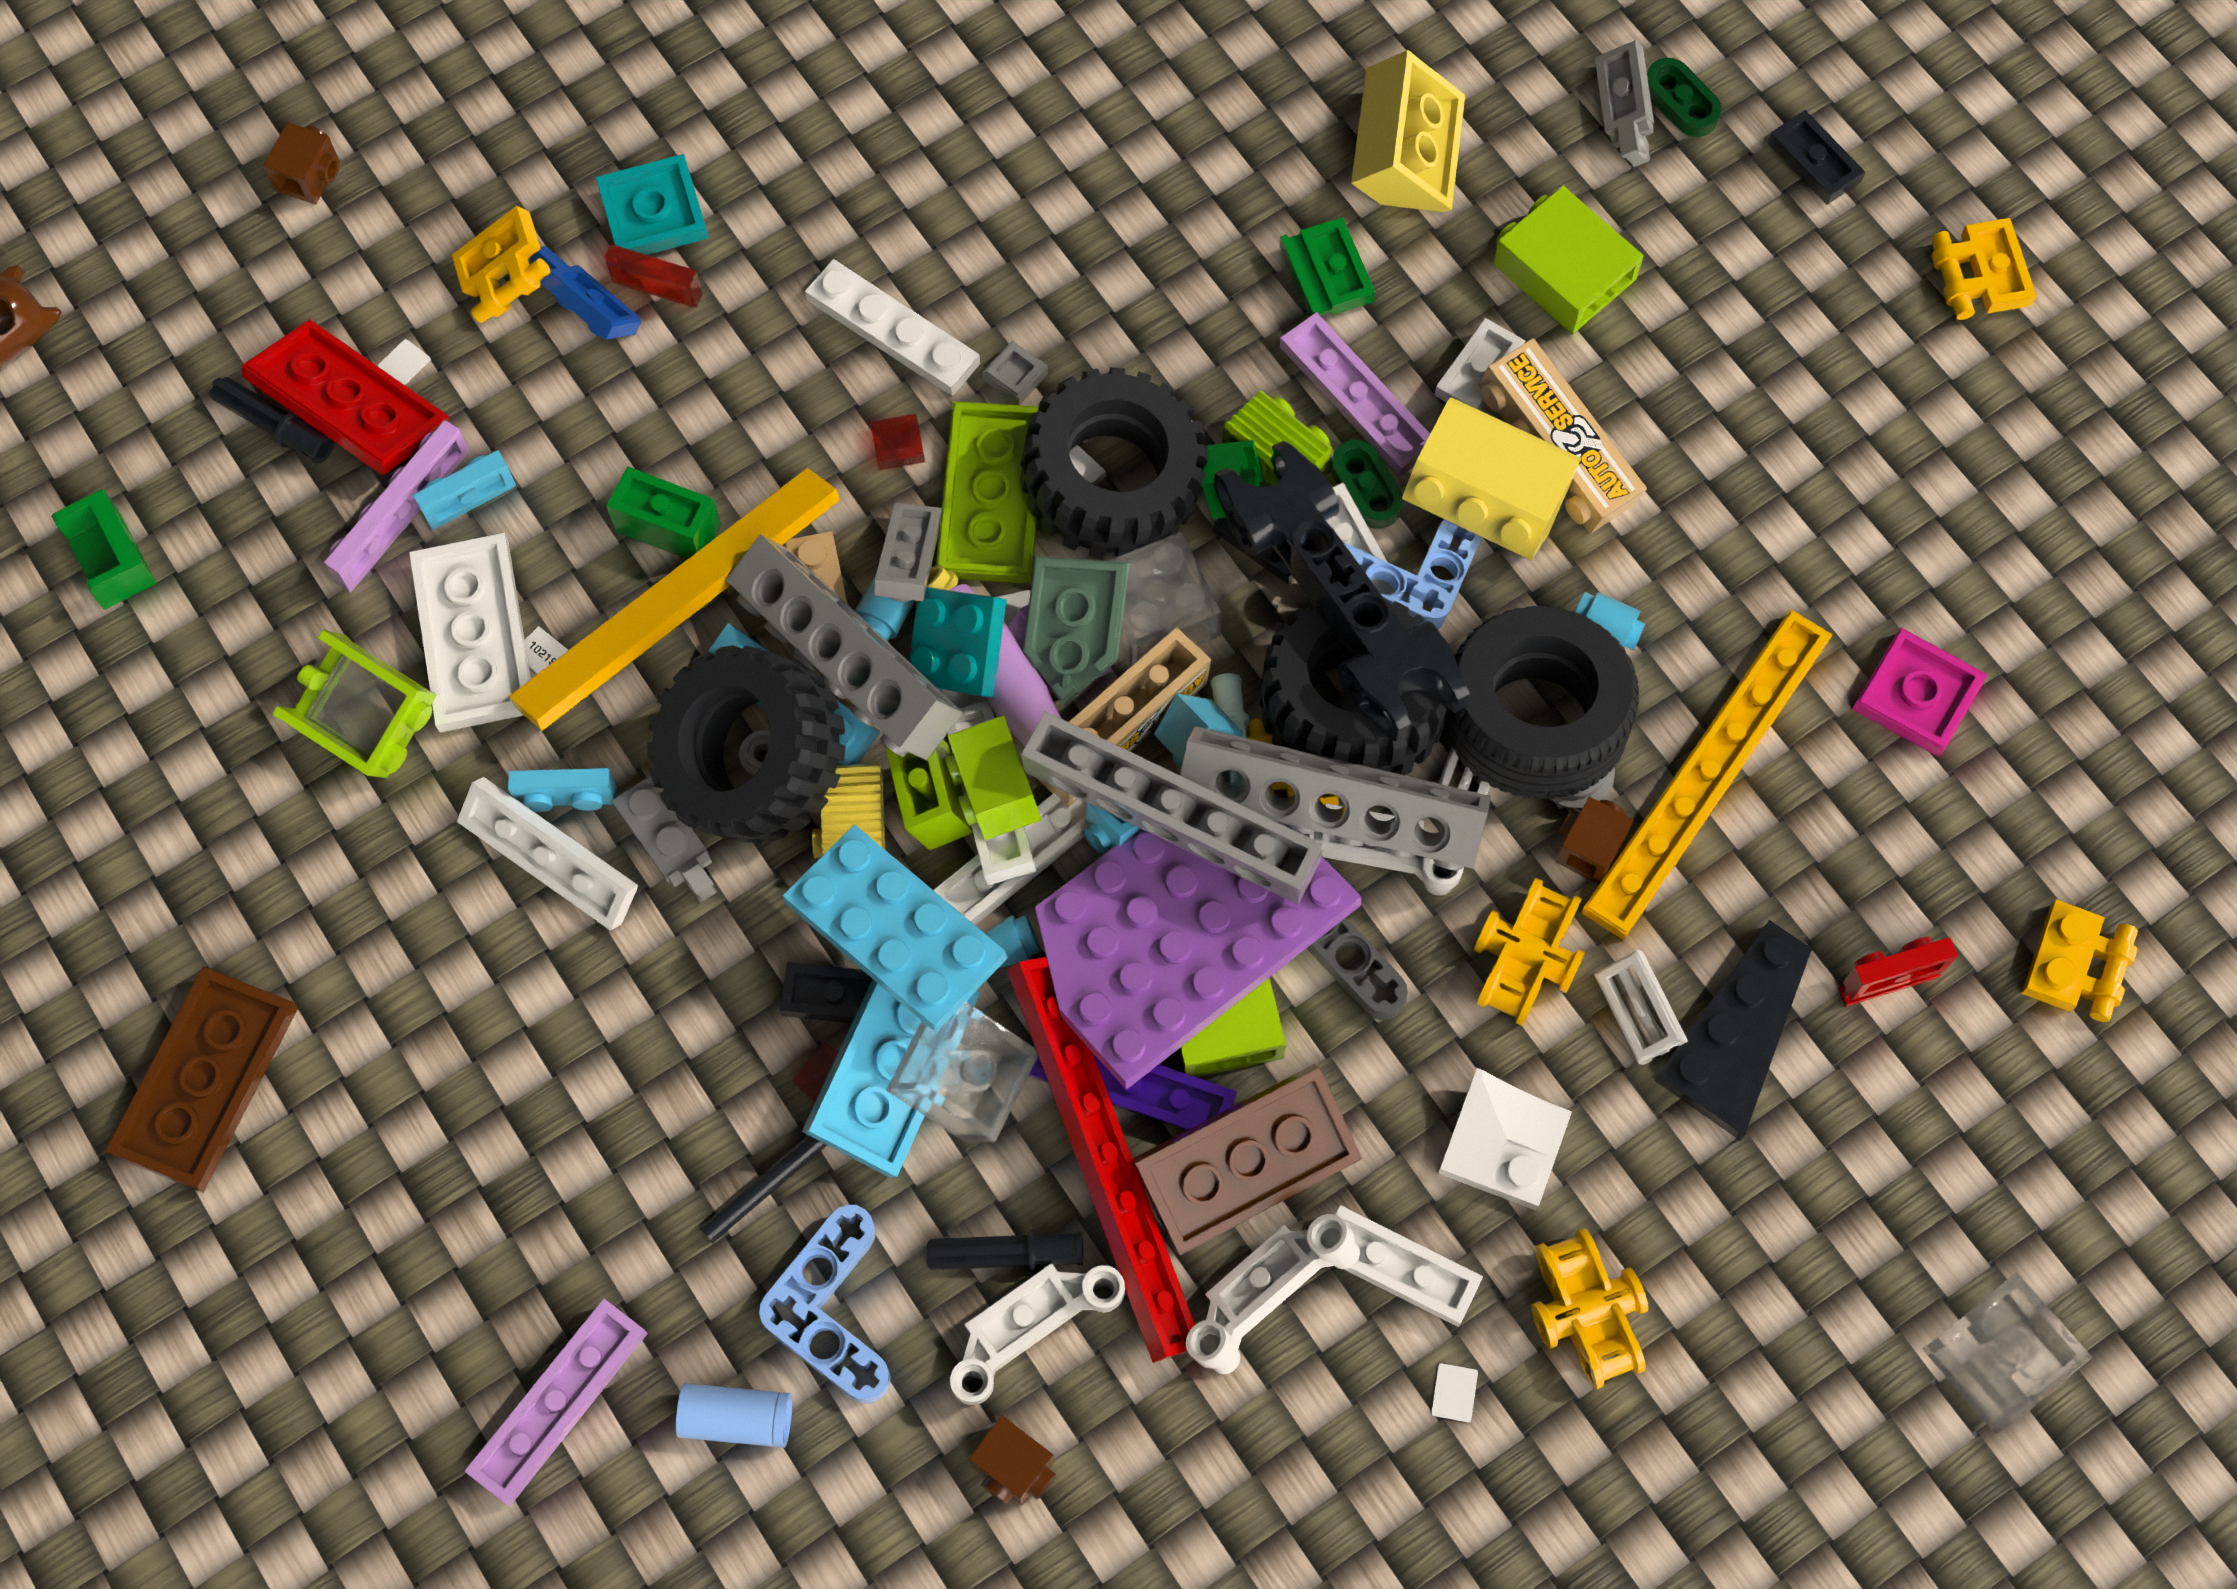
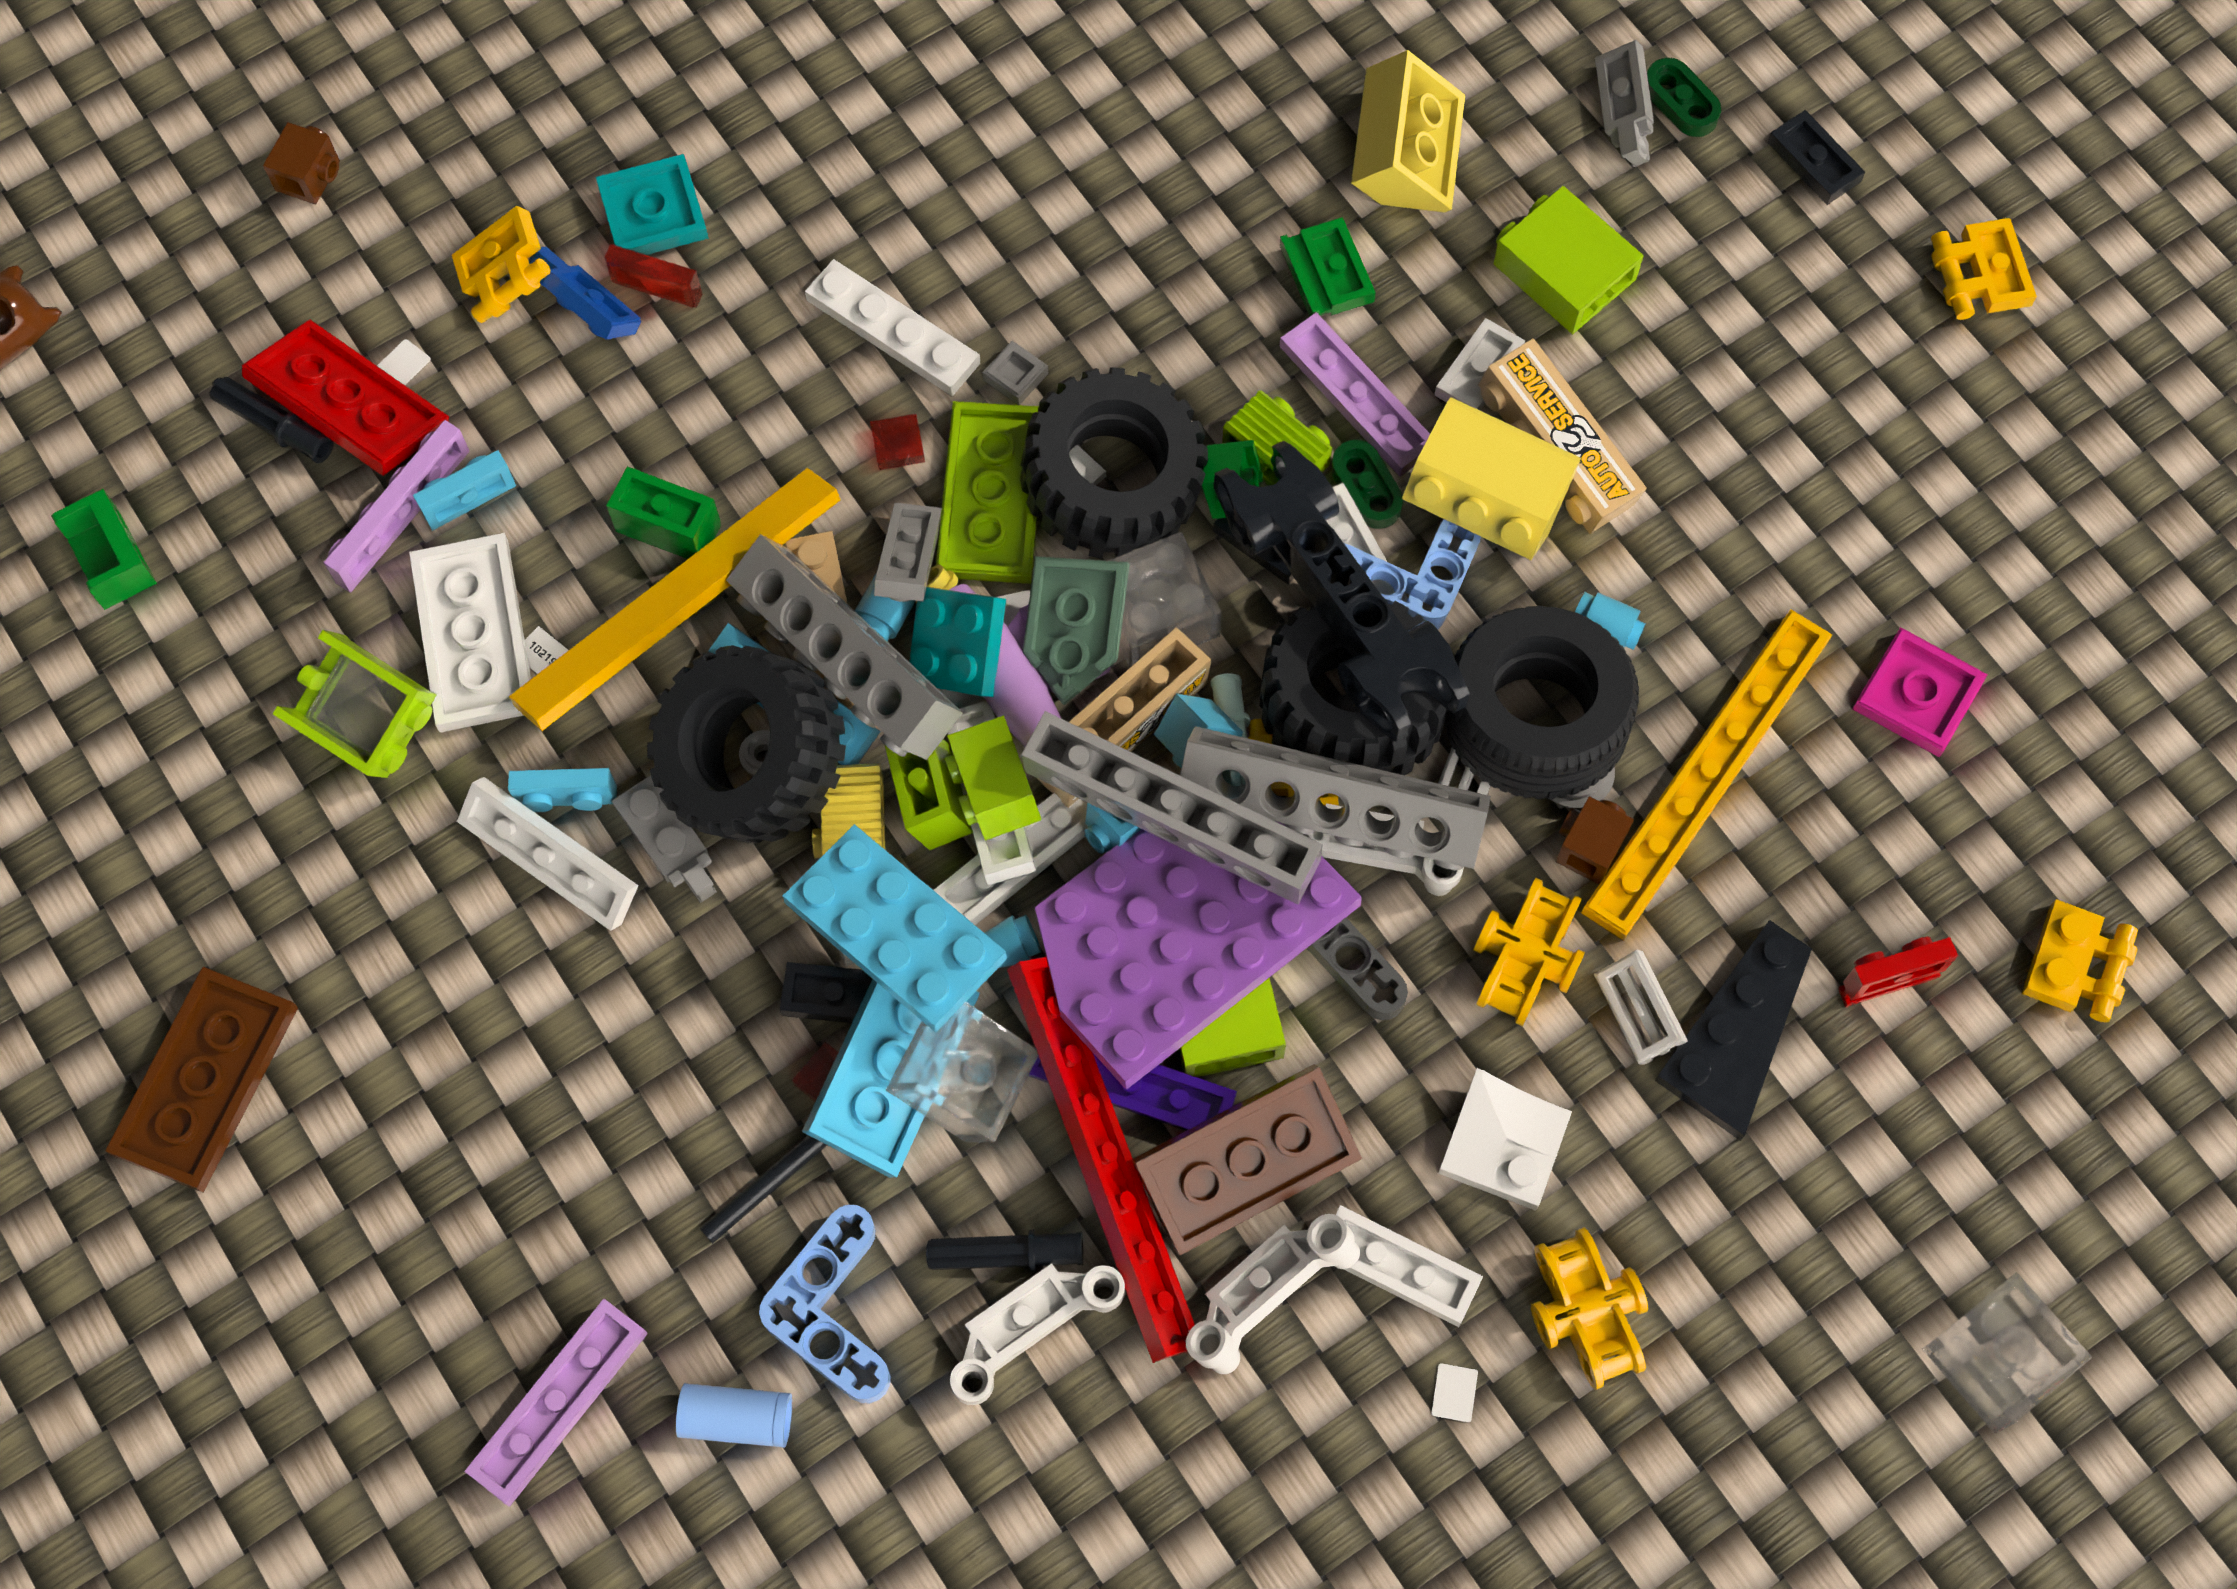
(1013, 1463): reddish brown brick -> none

